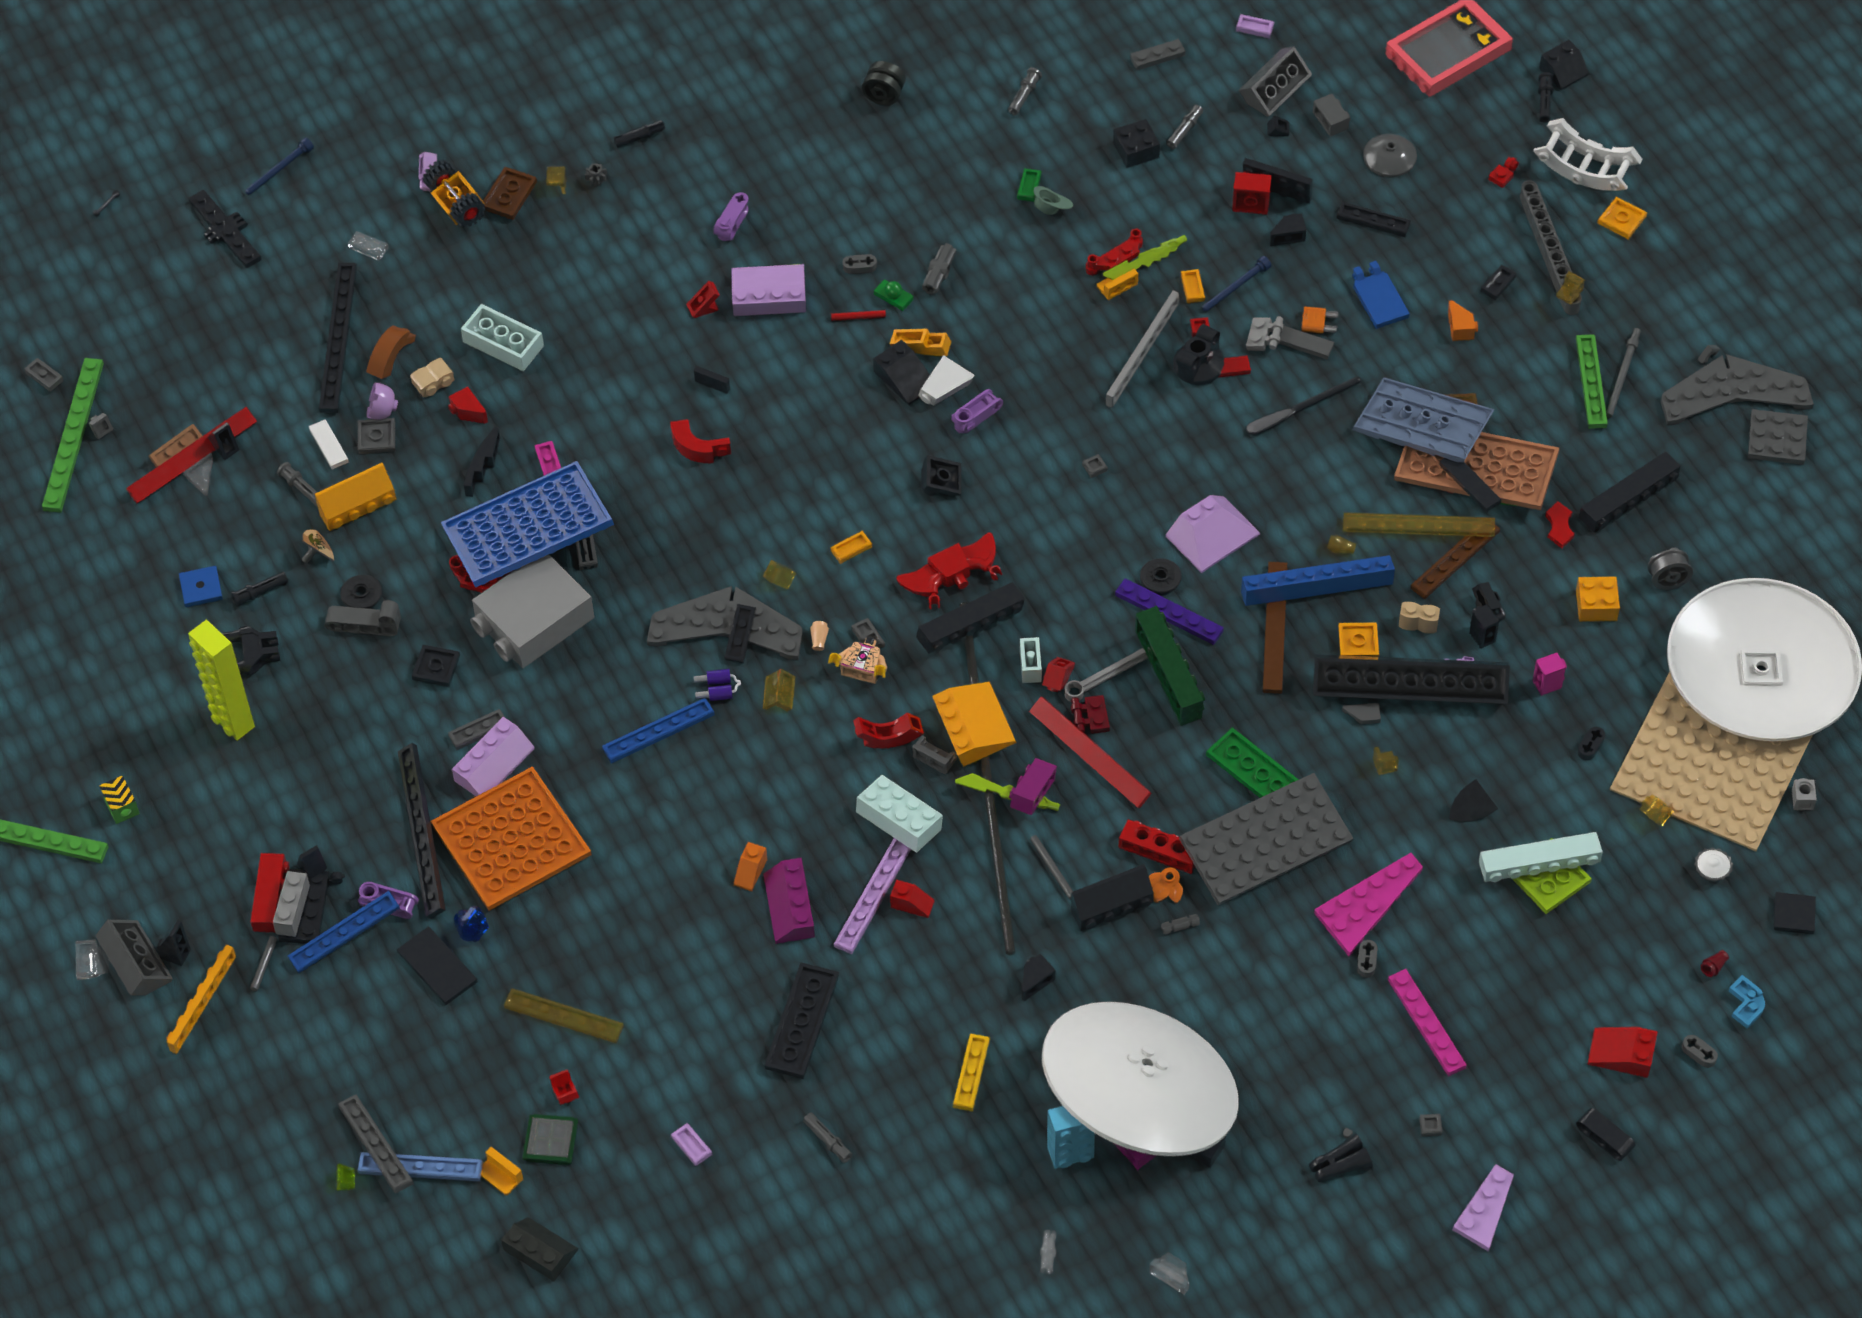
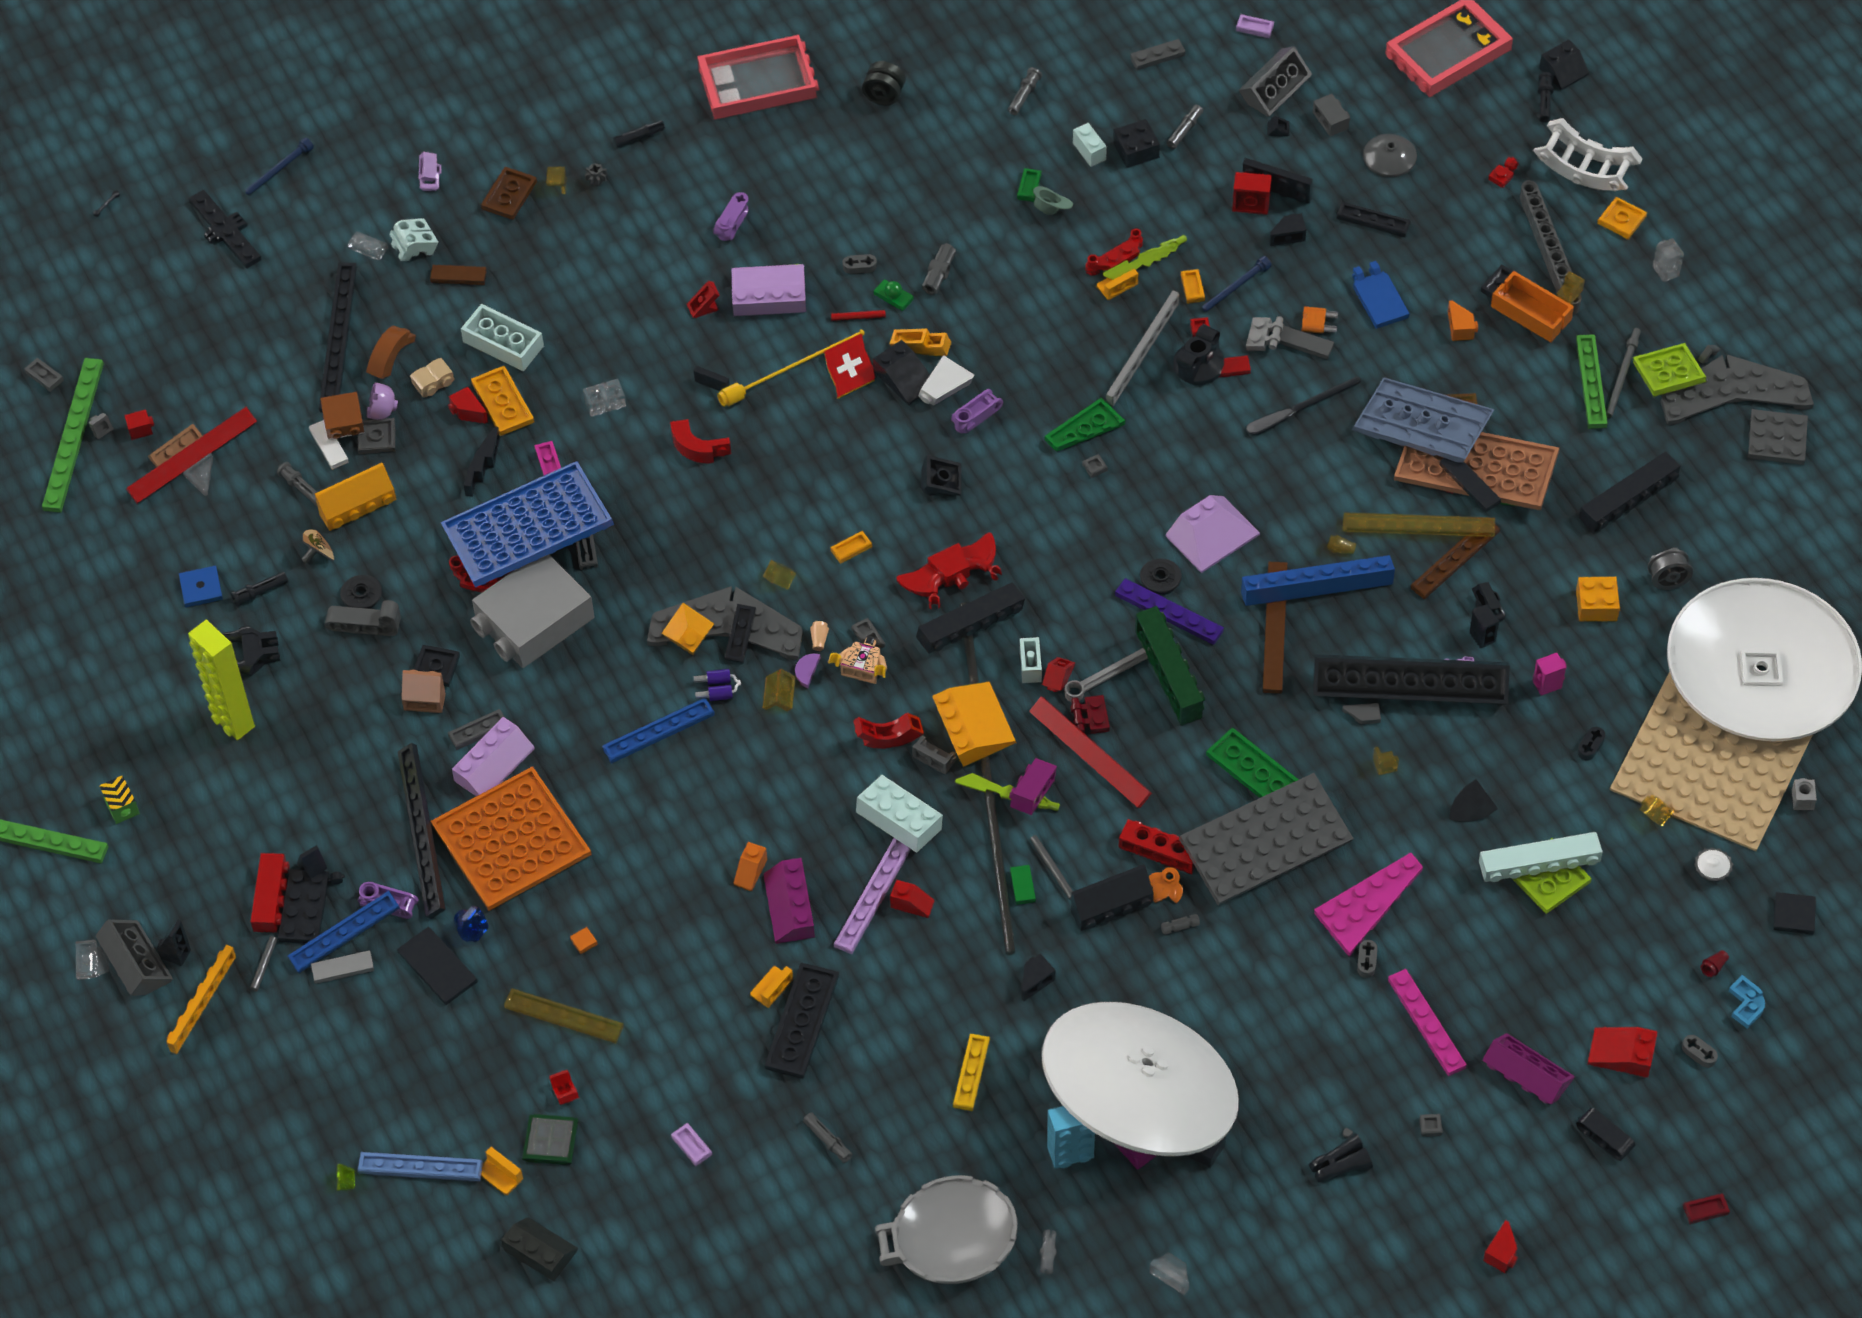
(139, 424): none -> red brick
(224, 441): black slope -> none
(291, 903): light grey brick -> none
(342, 415): none -> dark orange piece
(342, 967): none -> light grey tile
(375, 1144): dark grey tile -> none
(412, 238): none -> light aqua hips
(422, 691): none -> nougat slope
(454, 193): brick -> none
(458, 274): none -> reddish brown tile
(502, 400): none -> light orange plate
(583, 940): none -> orange tile
(608, 397): none -> clear brick
(687, 628): none -> light orange slope
(757, 77): none -> window
(772, 985): none -> light orange panel
(806, 668): none -> medium lavender tile
(845, 361): none -> flag
(951, 1230): none -> light grey dish
(1022, 884): none -> green tile
(1088, 423): none -> green wing
(1089, 144): none -> light aqua brick
(1358, 639): light orange plate -> none
(1419, 617): tan brick -> none
(1484, 1210): lavender wing -> none
(1502, 1249): none -> red slope
(1527, 1068): none -> magenta slope
(1532, 306): none -> orange piece
(1559, 517): red tile -> none
(1668, 259): none -> clear brick
(1669, 369): none -> lime plate
(1706, 1208): none -> dark red tile

